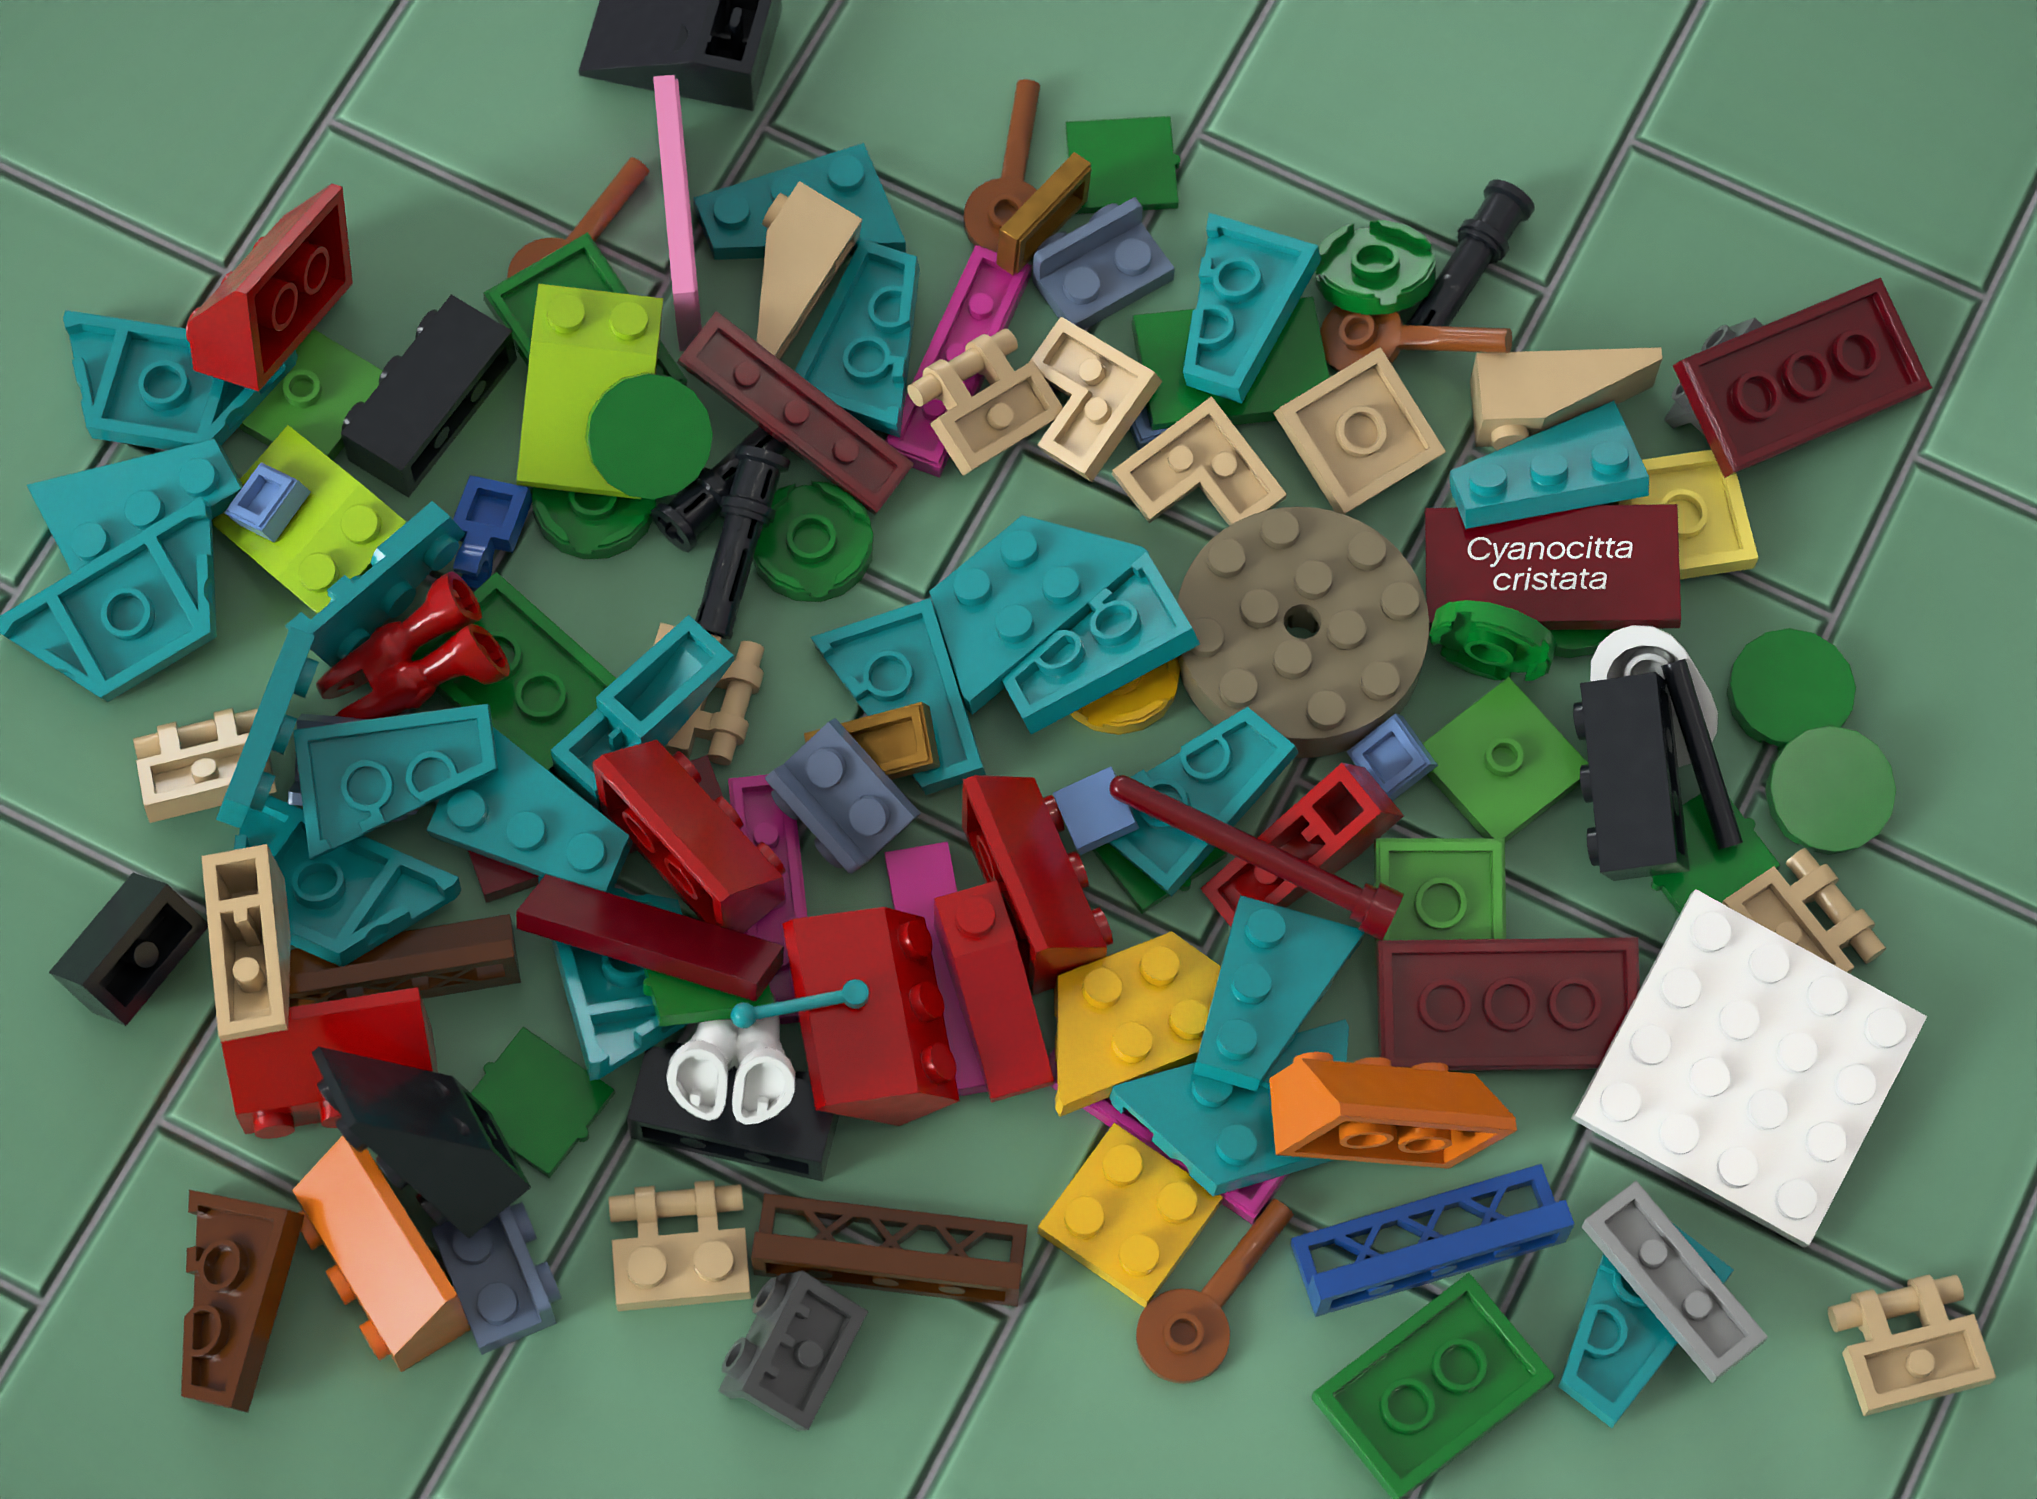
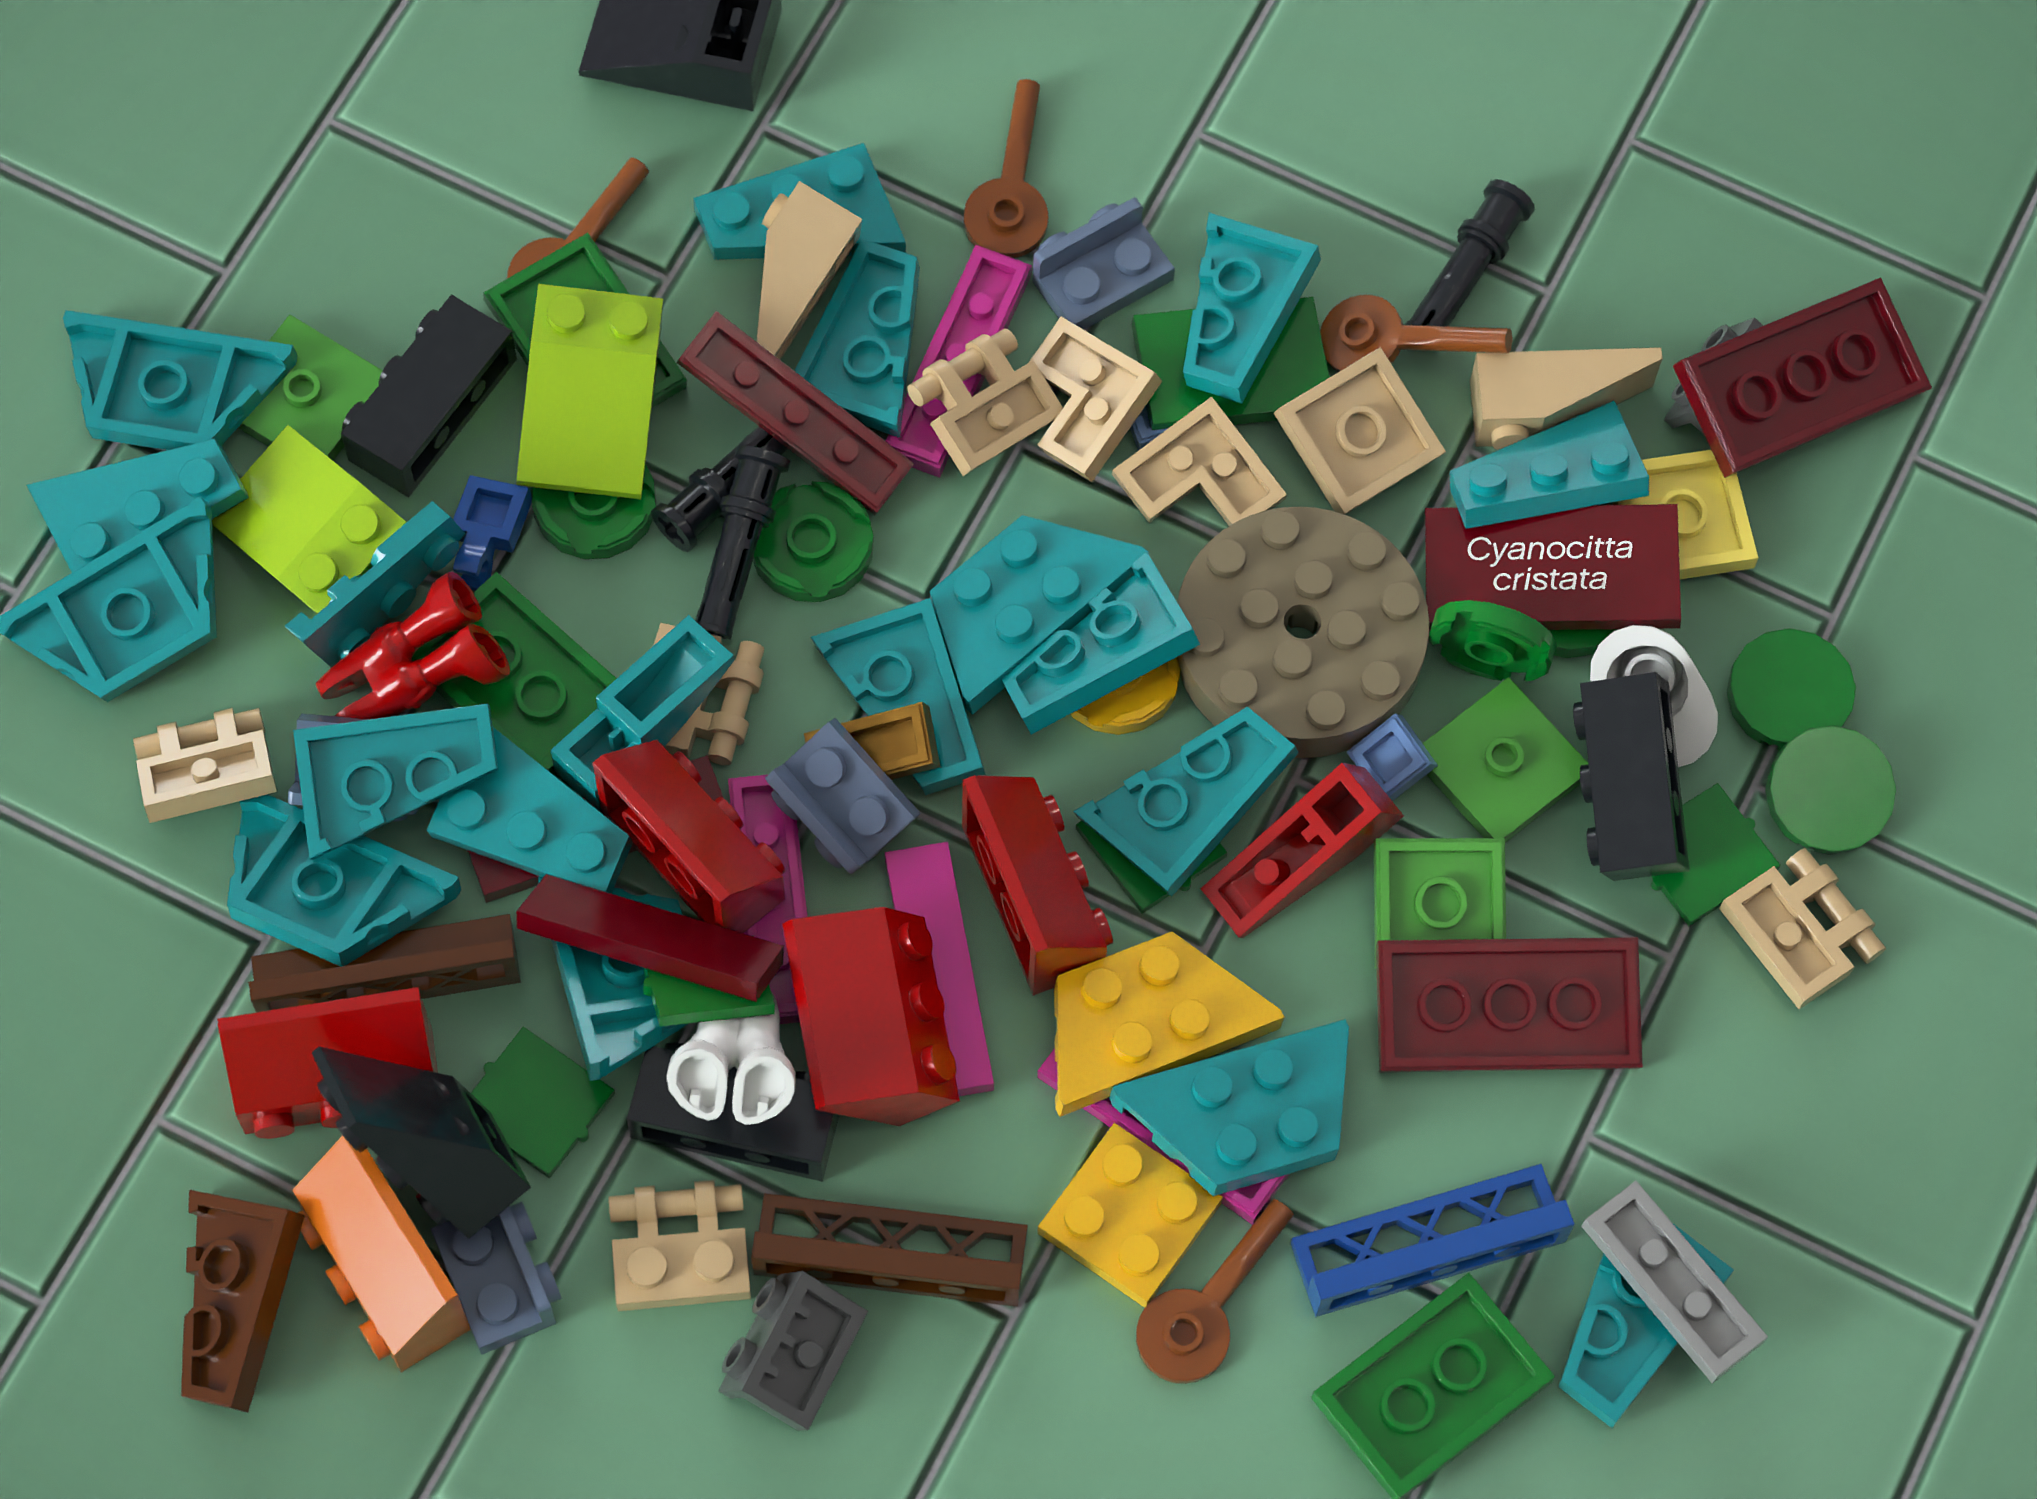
(129, 948): black brick -> none
(248, 941): tan slope -> none
(267, 502): medium blue tile -> none
(270, 729): teal wing -> none
(274, 294): red slope -> none
(649, 435): green tile -> none
(677, 209): bright pink tile -> none
(853, 994): teal hinge -> none
(992, 990): red slope -> none
(1044, 213): pearl gold tile -> none
(1093, 813): medium blue tile -> none
(1127, 161): green piece -> none
(1266, 988): teal wing -> none
(1368, 905): dark red piece -> none
(1375, 268): green tile -> none
(1383, 1112): orange slope -> none
(1701, 754): black bar -> none
(1749, 1068): white plate -> none
(1916, 1363): tan plate -> none

